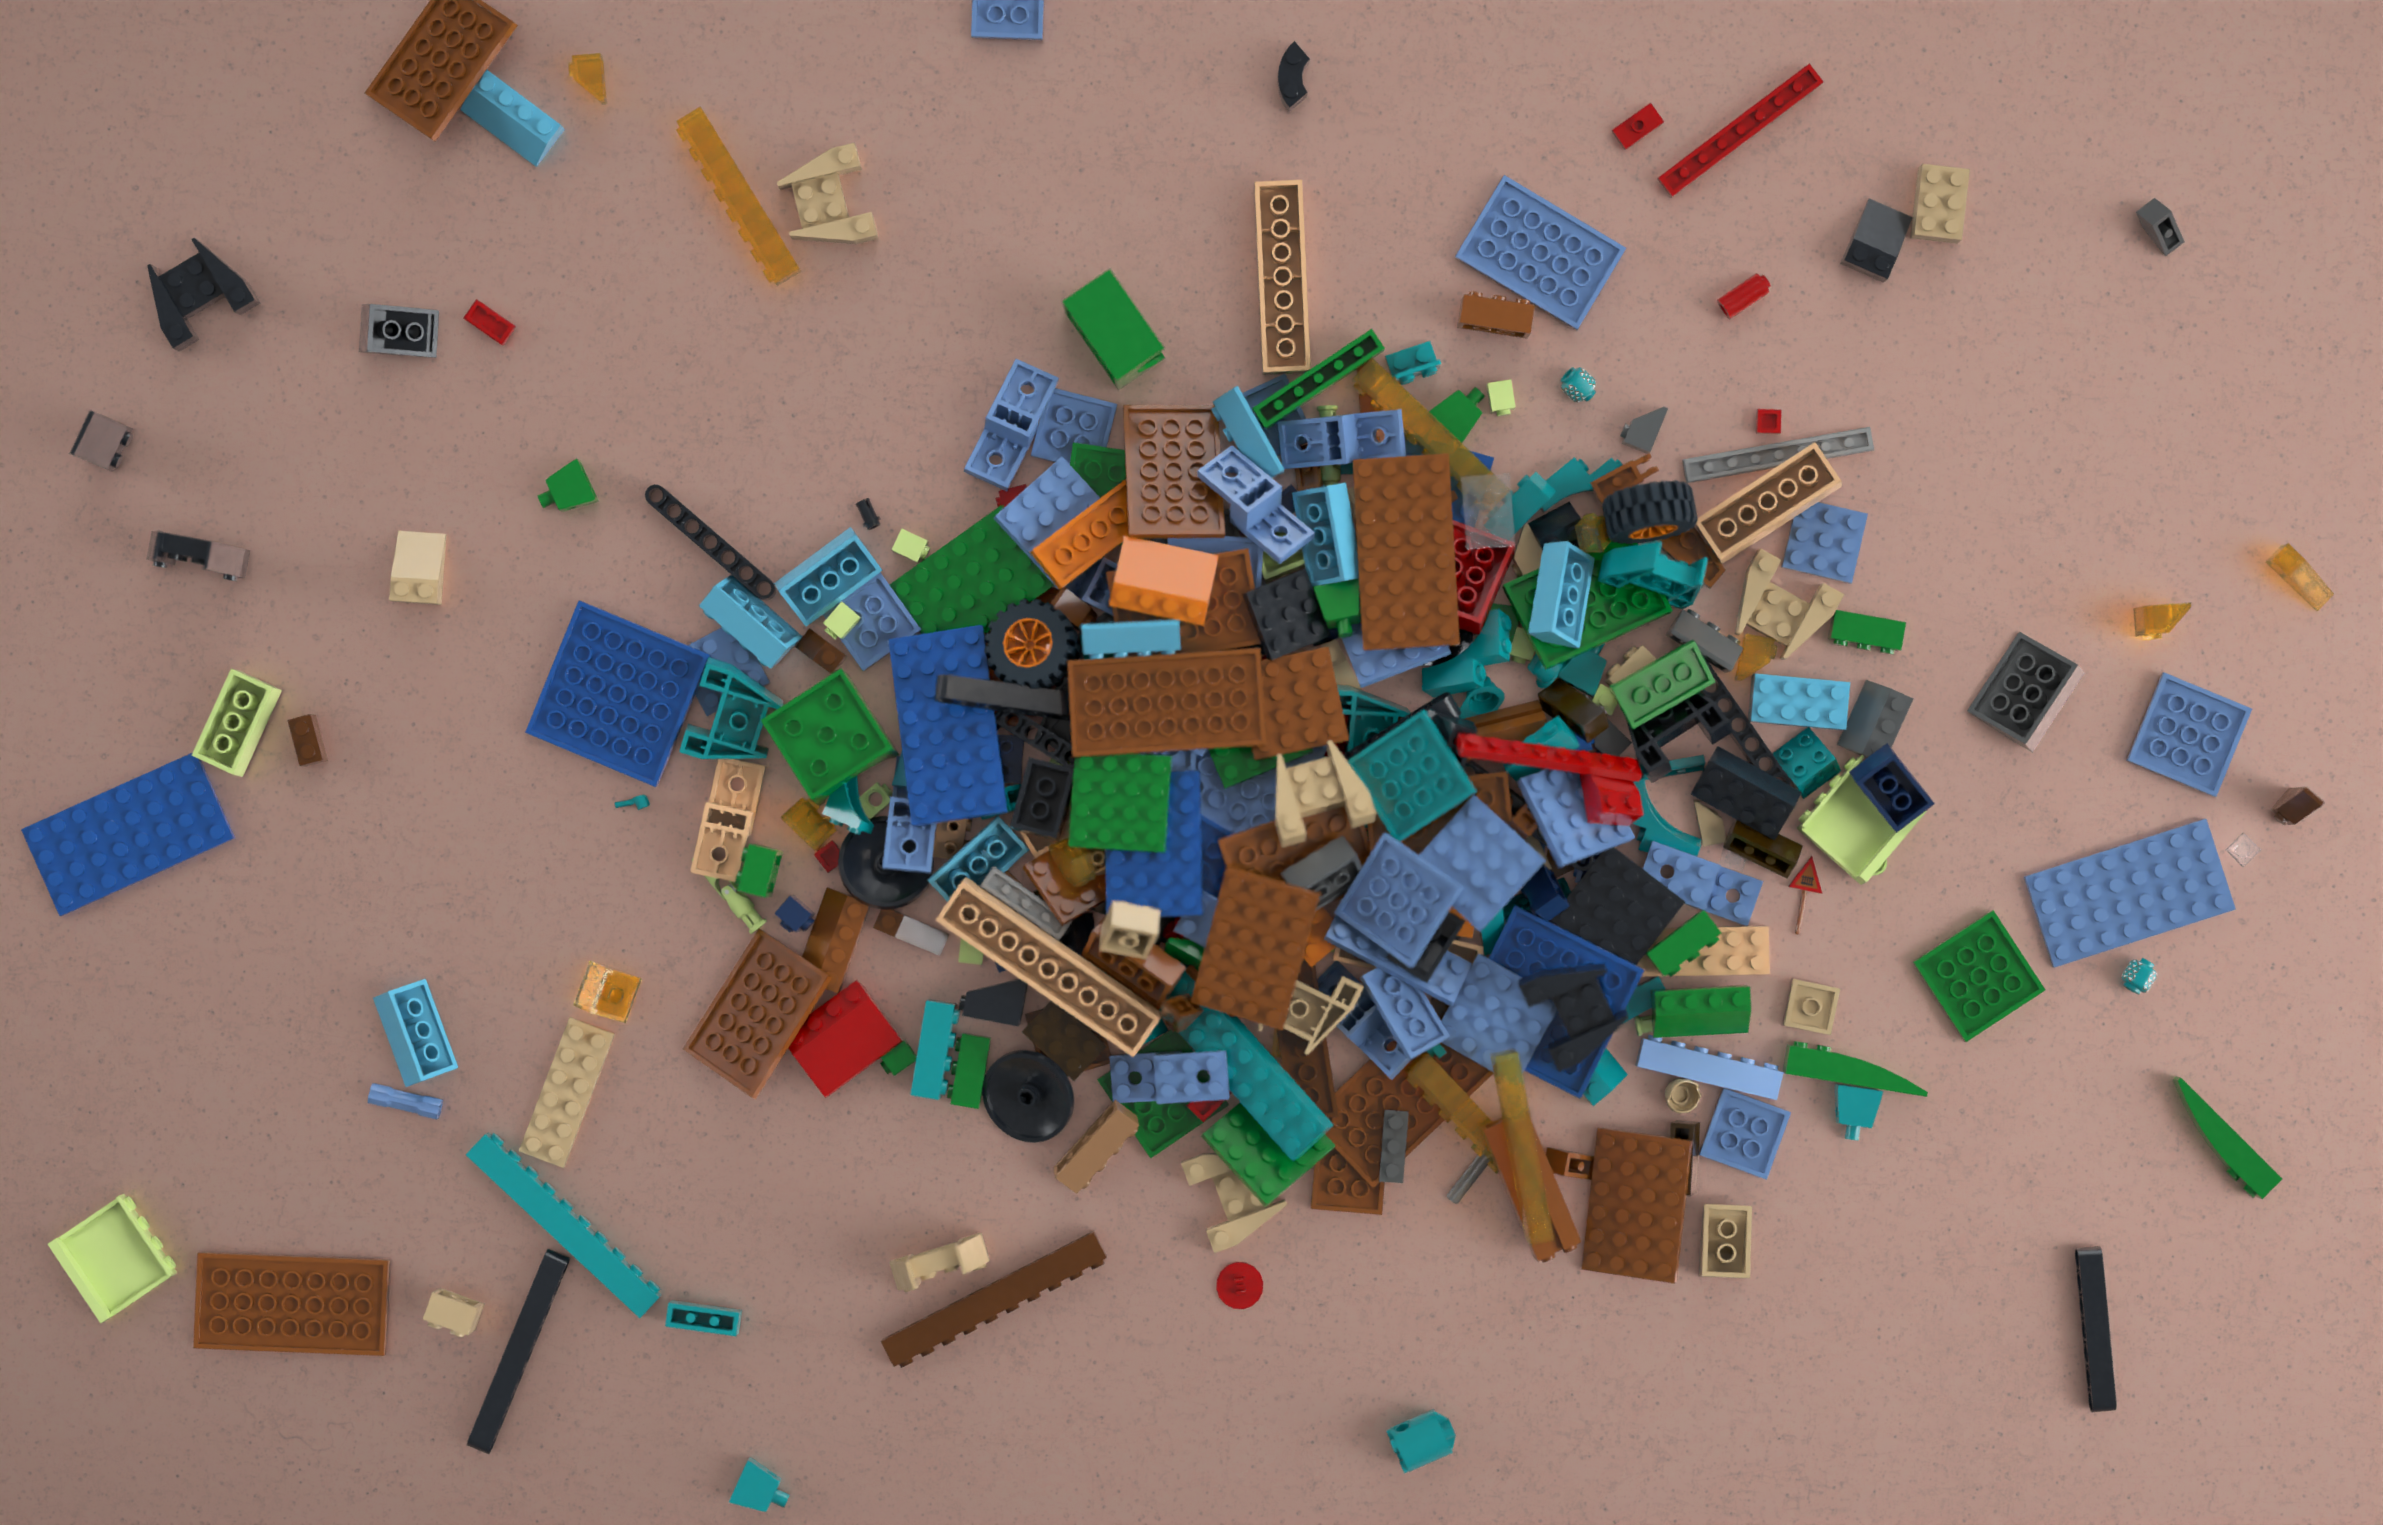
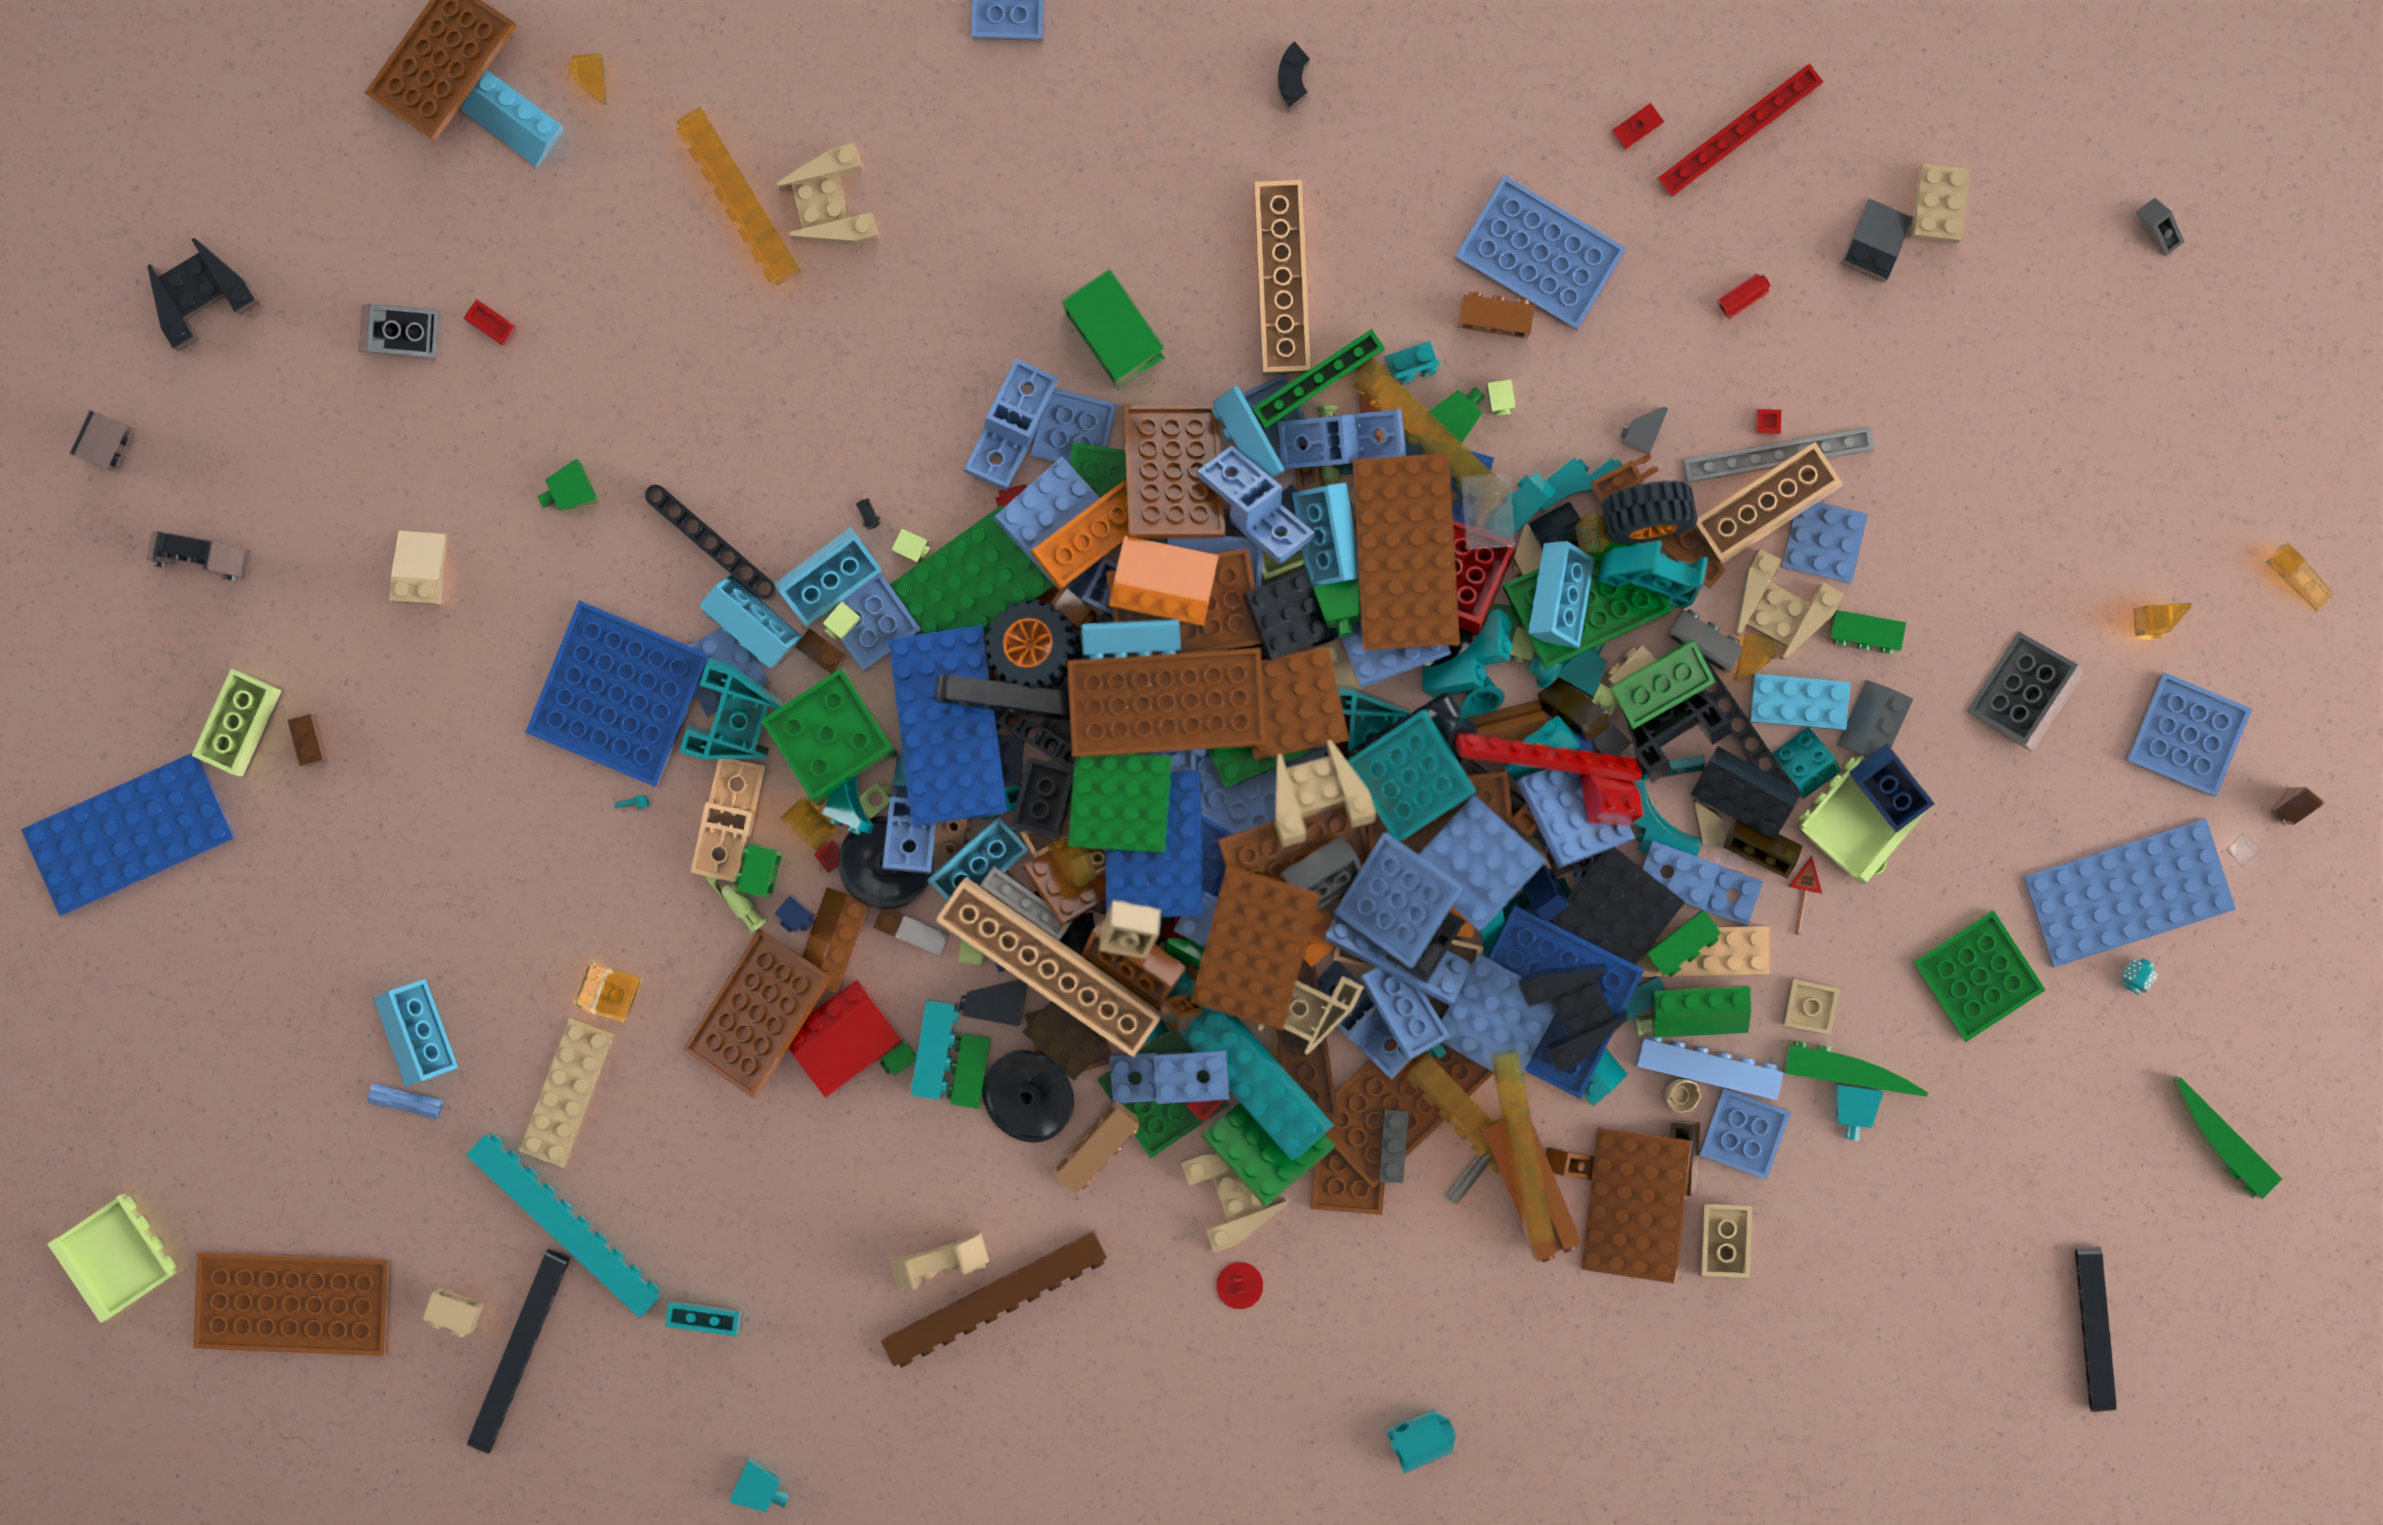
(1578, 384): teal head -> none

